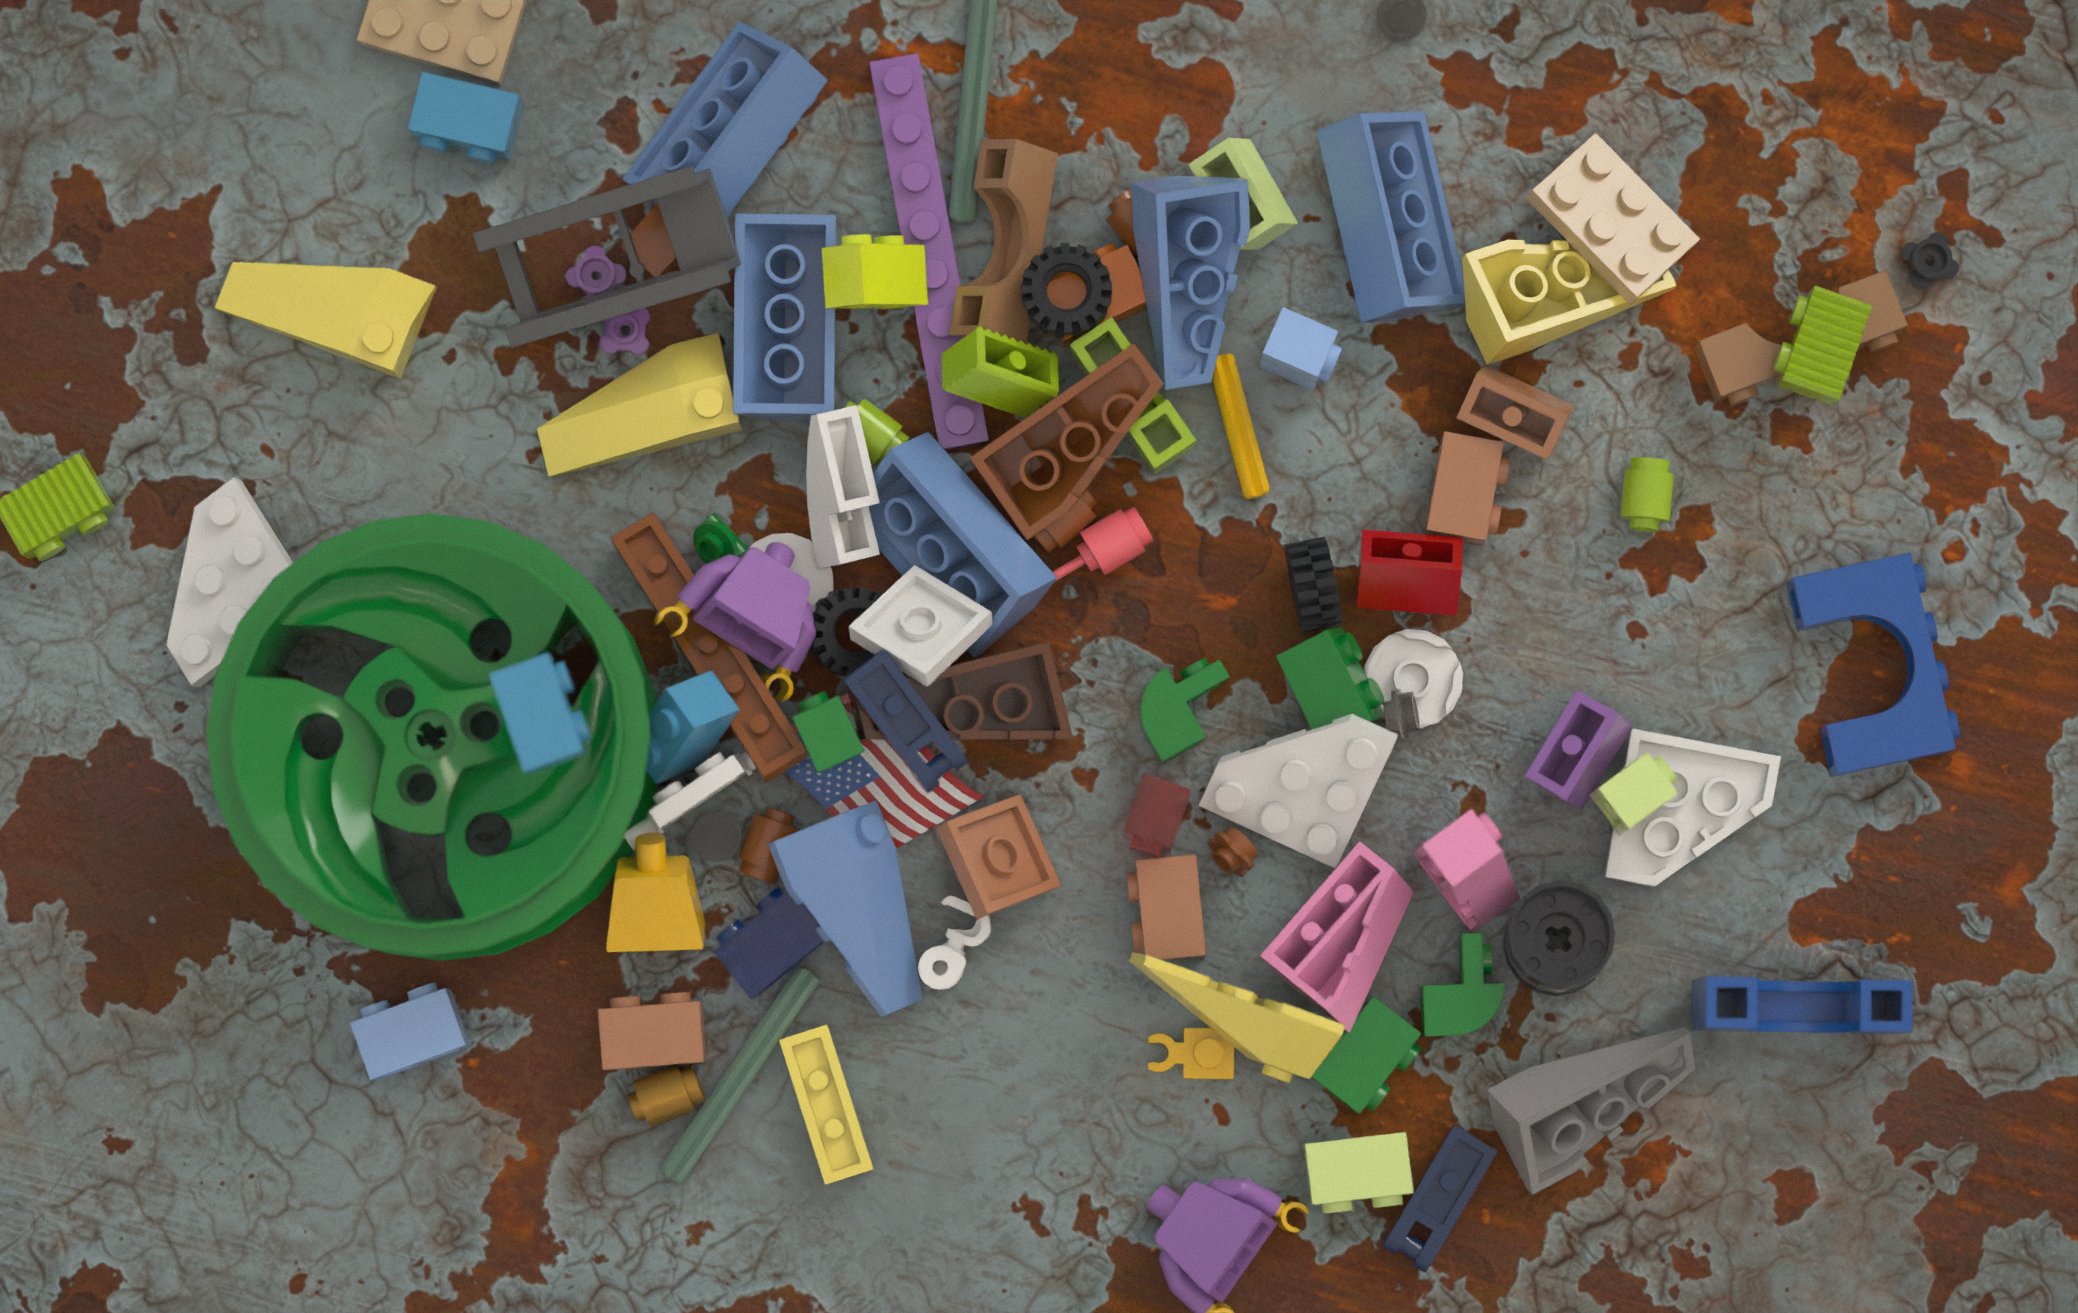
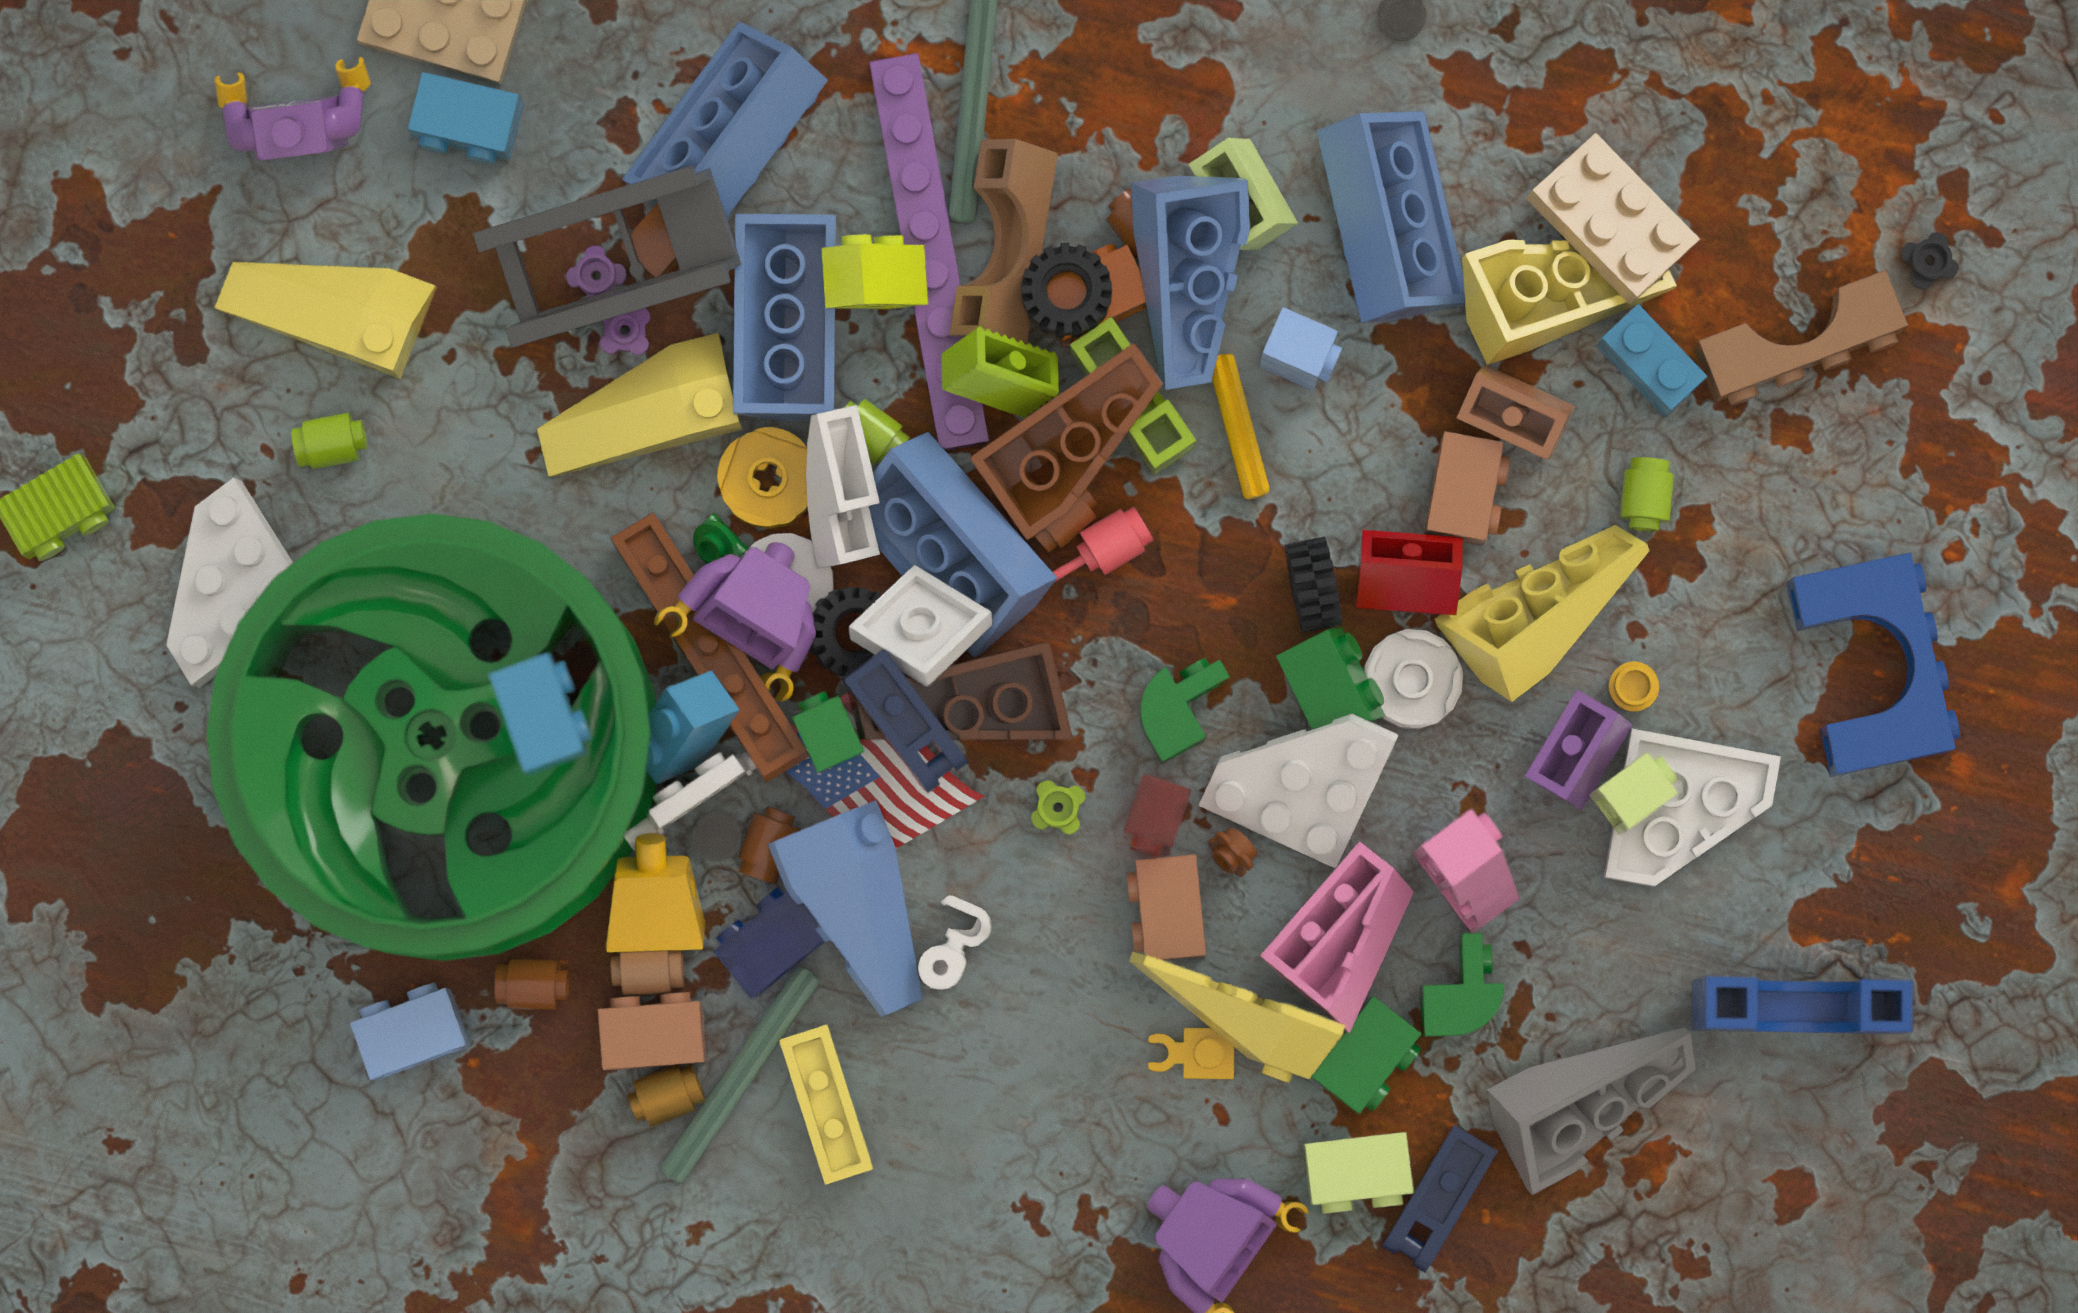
(294, 126): none -> medium lavender torso
(328, 441): none -> lime brick
(531, 984): none -> dark orange brick
(648, 972): none -> medium nougat brick
(742, 492): none -> yellow plate
(998, 856): nougat plate -> none
(1068, 797): none -> lime plate
(1402, 713): clear smoke plate -> none
(1528, 625): none -> light yellow wedge
(1558, 909): black wheel -> none
(1633, 686): none -> yellow plate
(1651, 361): none -> dark azure brick
(1822, 345): lime brick -> none

